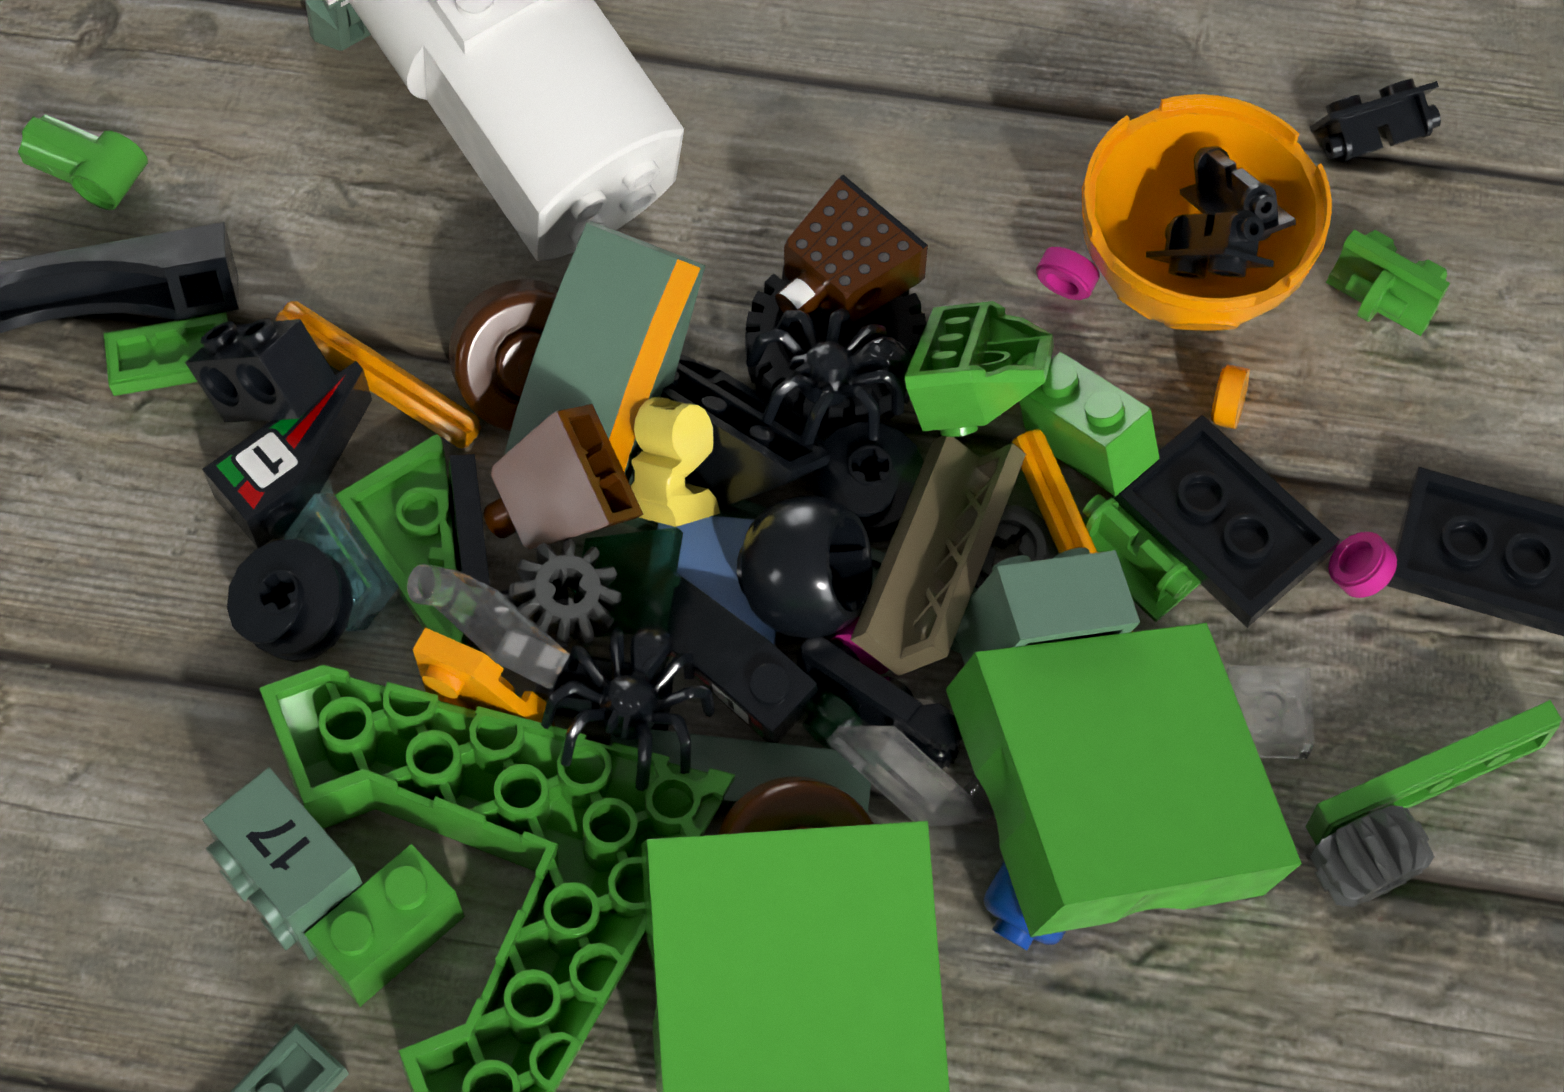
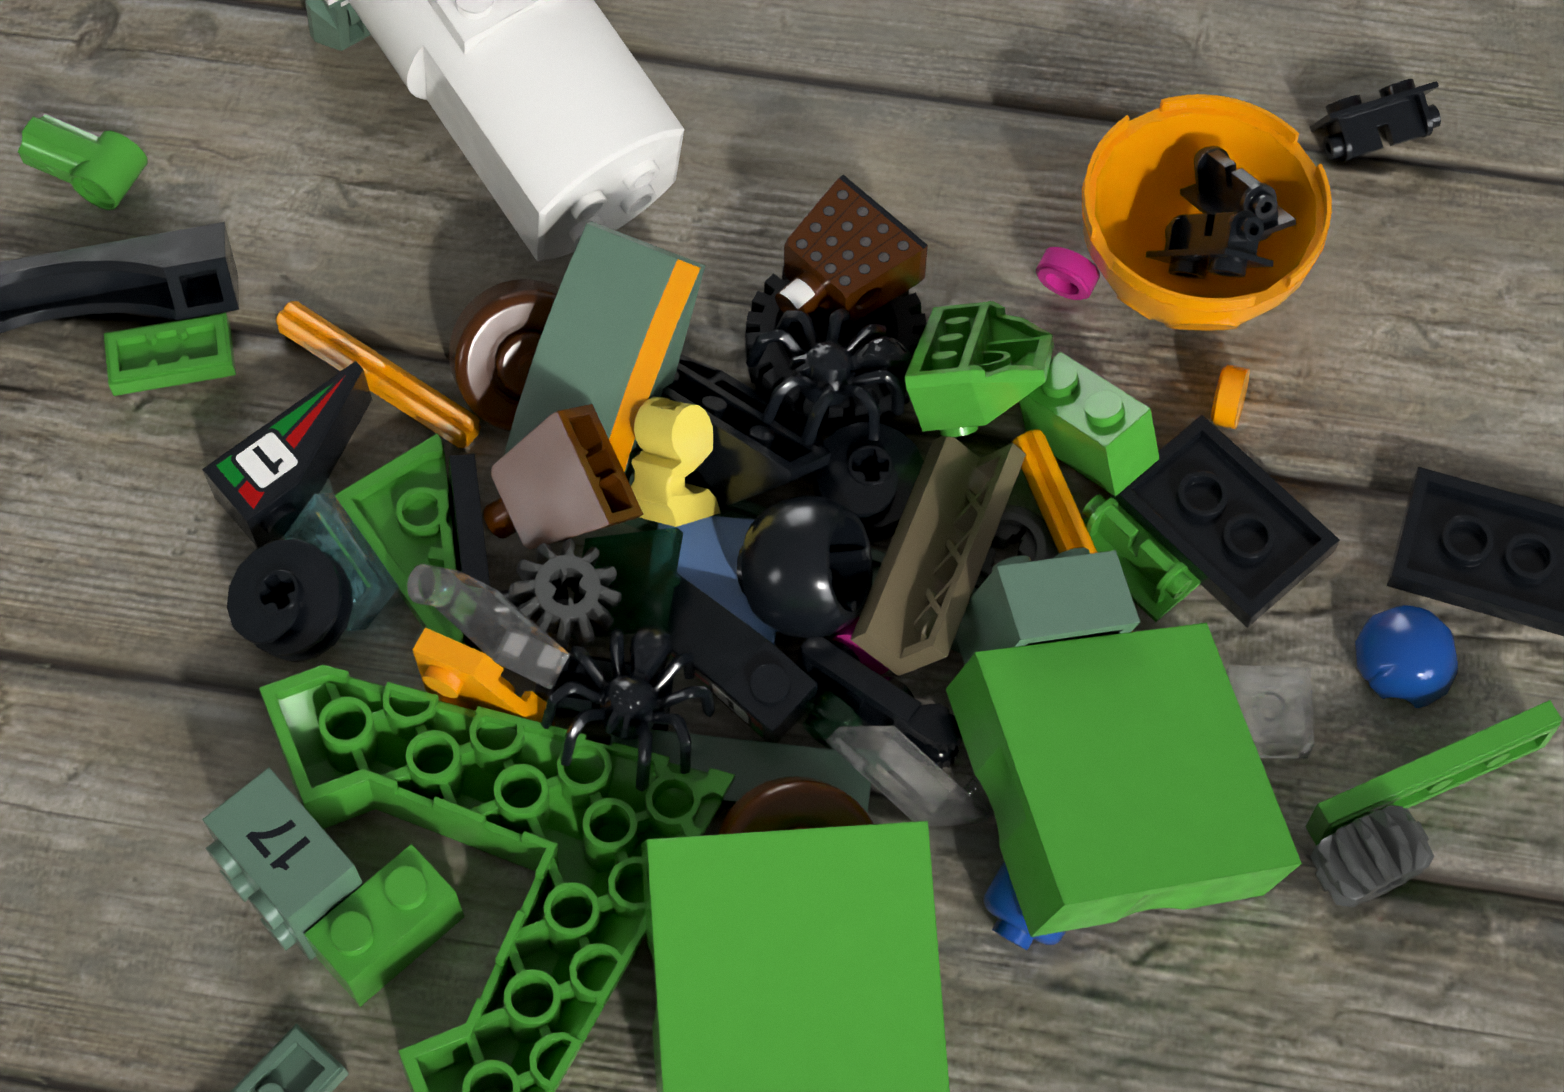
(261, 370): black brick -> none
(1362, 564): dark pink tile -> none
(1388, 282): bright green hips -> none
(1407, 655): none -> blue hair

